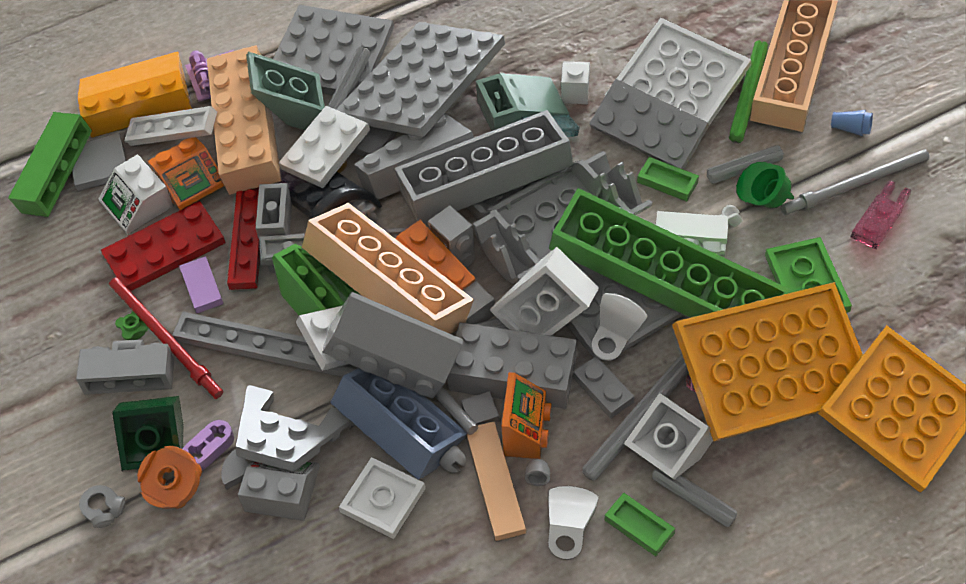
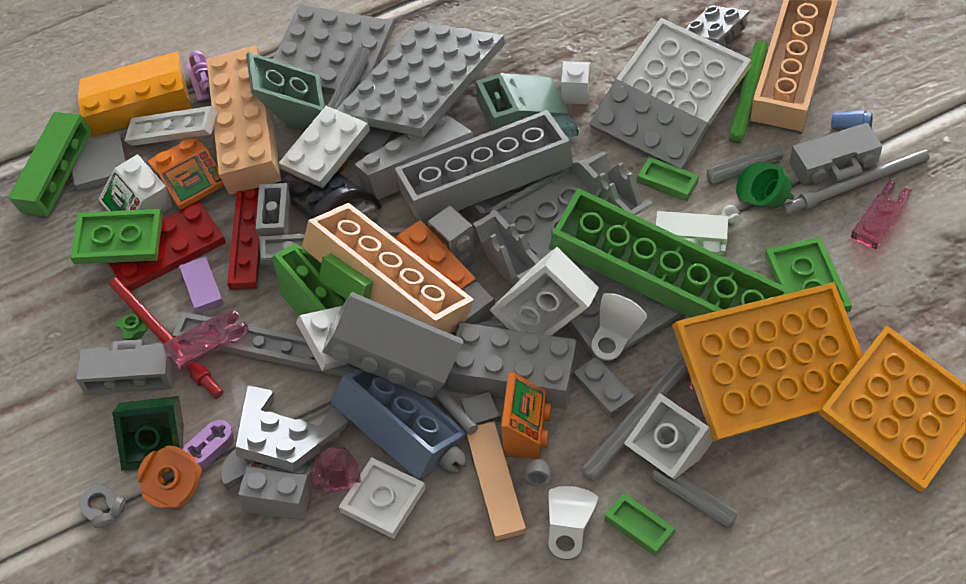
(117, 236): none -> bright green plate
(205, 339): none -> clear pink hinge
(335, 469): none -> clear pink piece
(343, 278): none -> bright green tile
(719, 24): none -> light grey hinge
(836, 155): none -> light grey piece

